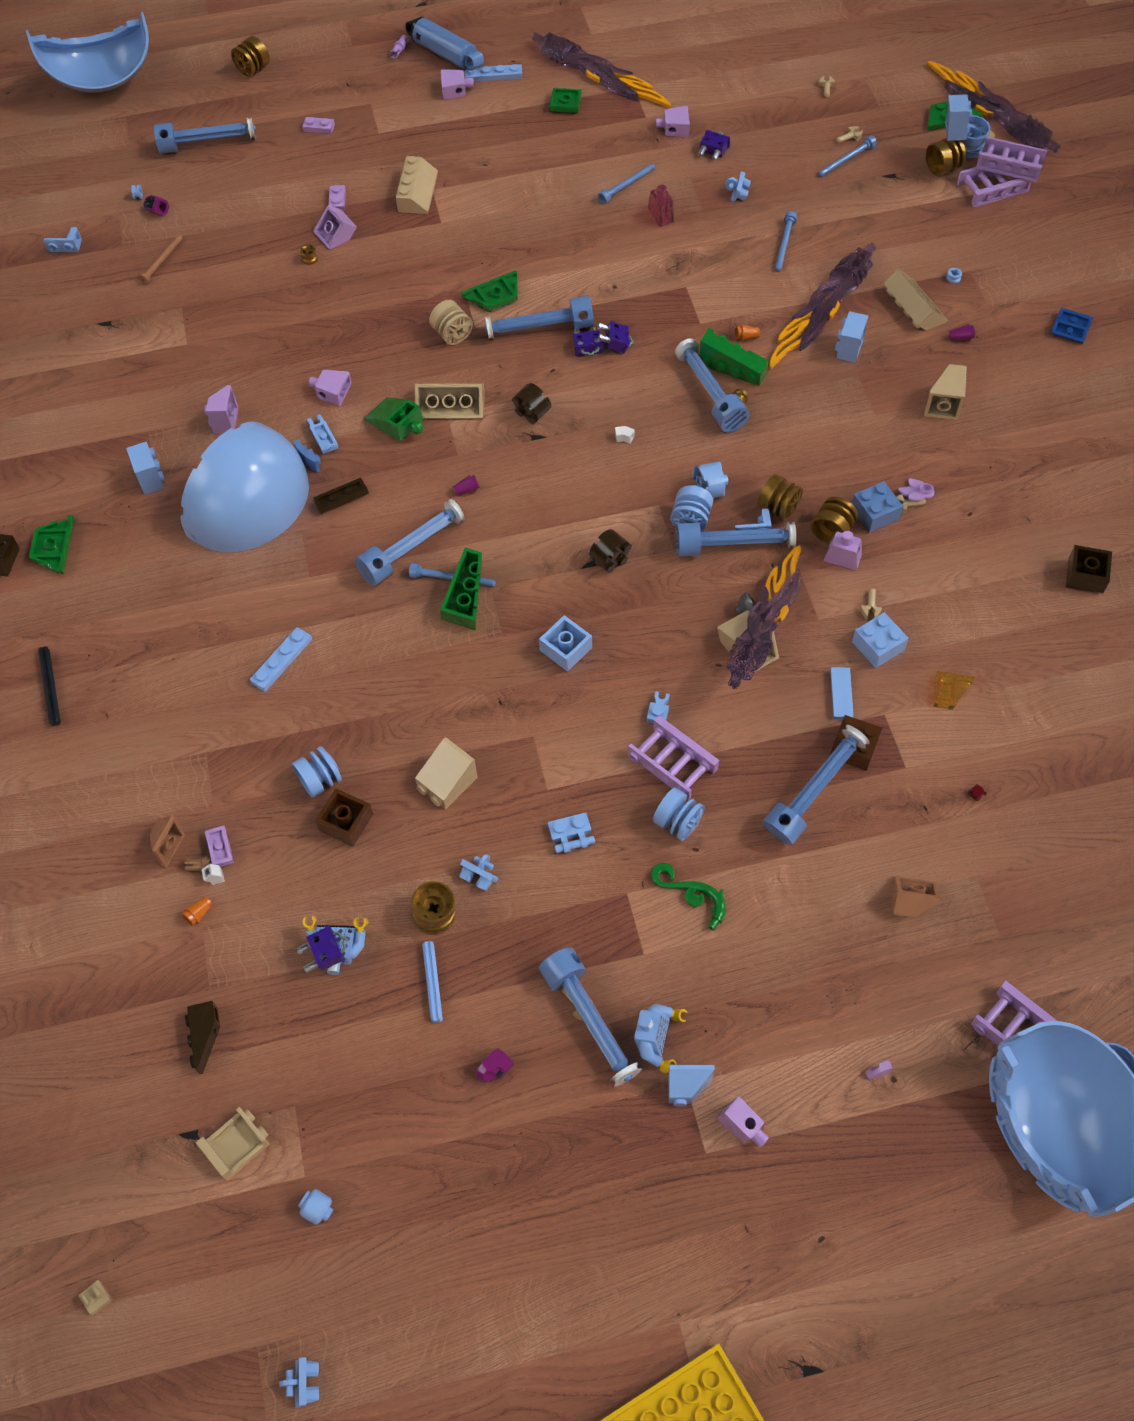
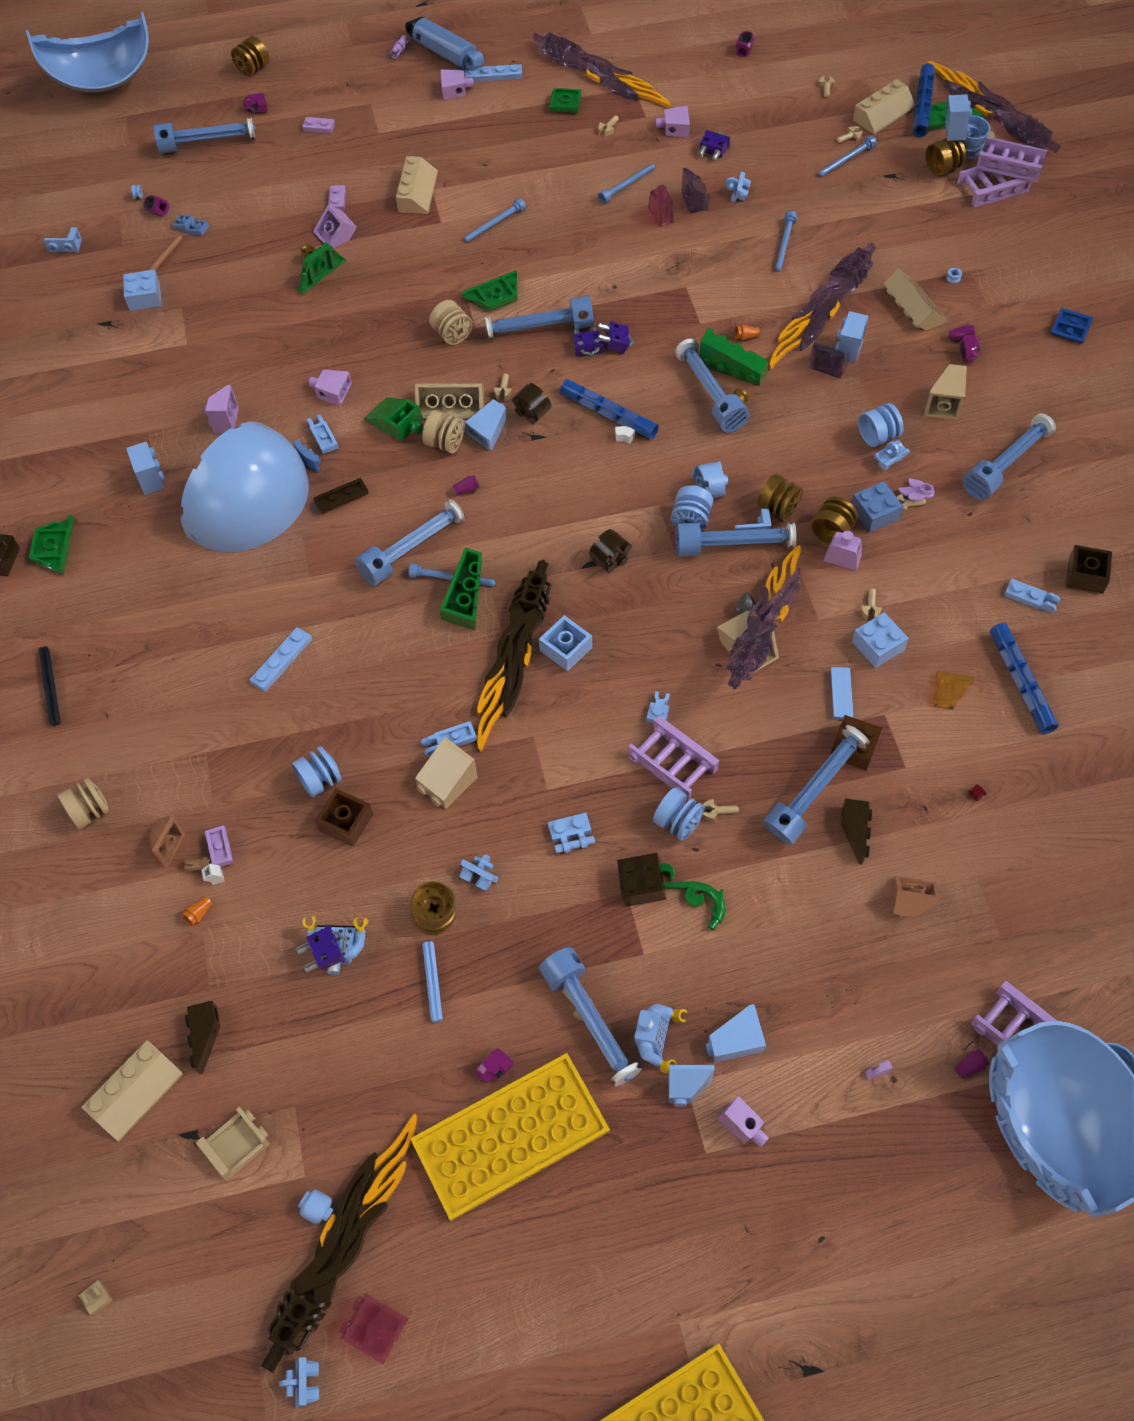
(83, 803): none -> tan wheel
(132, 1090): none -> tan slope
(142, 290): none -> light blue brick
(188, 225): none -> medium blue slope
(255, 103): none -> magenta rock
(318, 266): none -> green wing
(344, 1223): none -> dark brown piece
(372, 1327): none -> clear pink plate
(443, 431): none -> tan wheel
(459, 735): none -> light blue hinge
(487, 424): none -> light blue slope
(503, 388): none -> tan bar
(509, 1136): none -> yellow plate
(517, 206): none -> medium blue piece
(518, 620): none -> dark brown piece
(607, 128): none -> tan bar
(609, 409): none -> blue piece
(641, 879): none -> dark brown brick
(694, 192): none -> slope
(715, 810): none -> tan bar
(737, 1037): none -> light blue slope
(744, 44): none -> magenta rock
(828, 360): none -> clear purple slope
(855, 826): none -> dark brown slope
(880, 425): none -> light blue wheel
(884, 107): none -> tan slope
(892, 453): none -> light blue hips
(923, 102): none -> blue piece
(969, 348): none -> magenta rock
(971, 1064): none -> magenta cone
(987, 477): none -> medium blue piece
(1024, 678): none -> blue piece
(1032, 596): none -> light blue hinge

